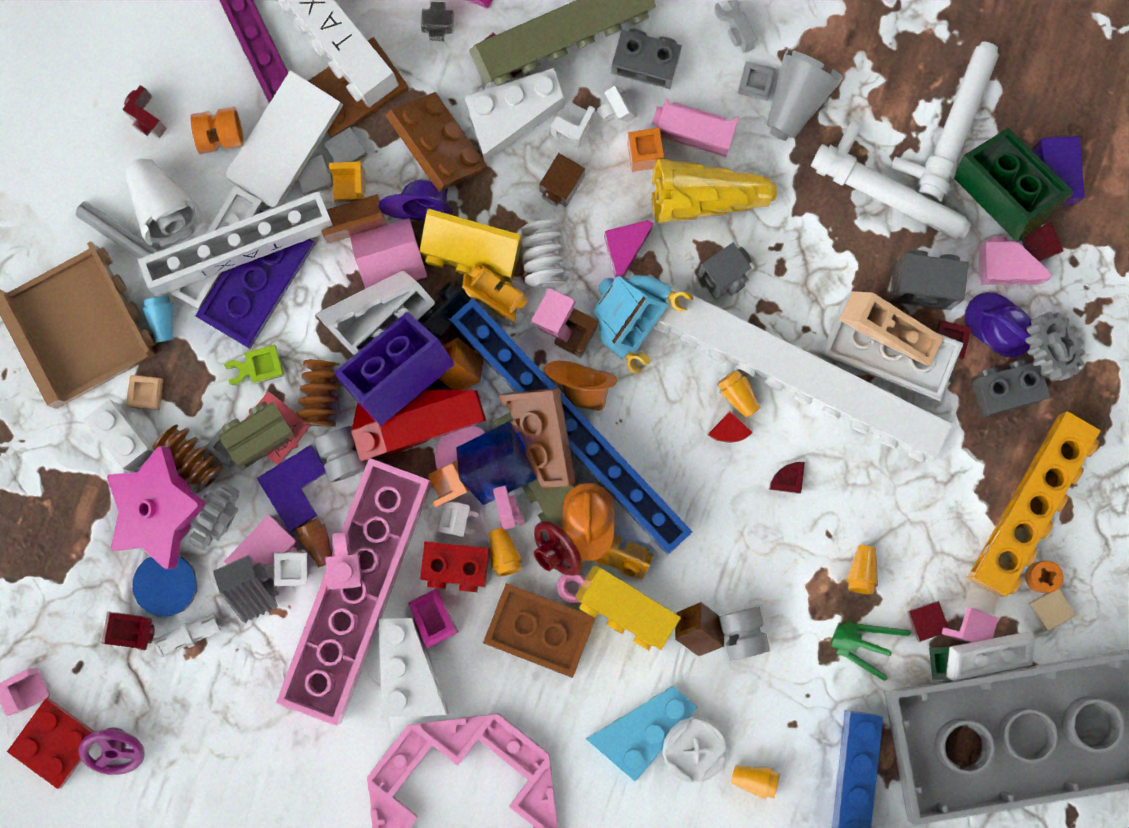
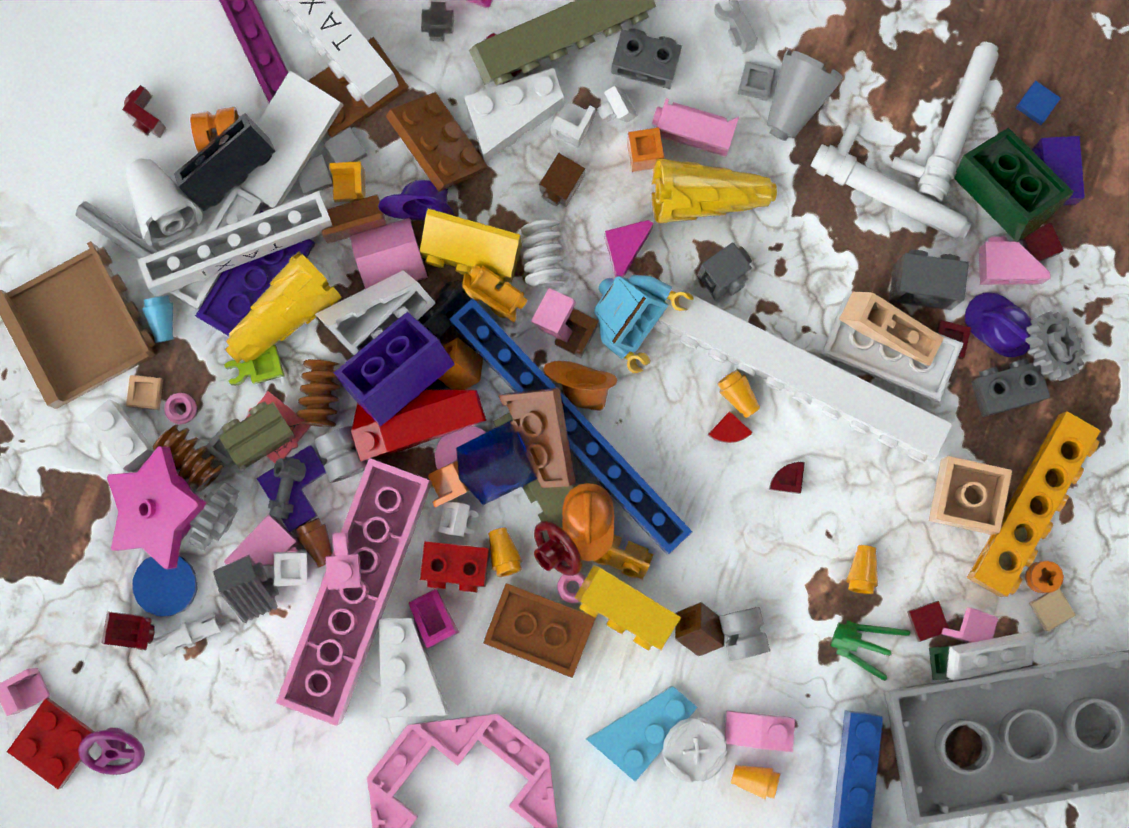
(172, 403): none -> bright pink plate
(224, 163): none -> black brick
(284, 307): none -> yellow cone
(289, 471): none -> dark grey bar
(507, 508): bright pink plate -> none
(760, 731): none -> bright pink slope
(970, 495): none -> light nougat brick
(1038, 103): none -> blue tile

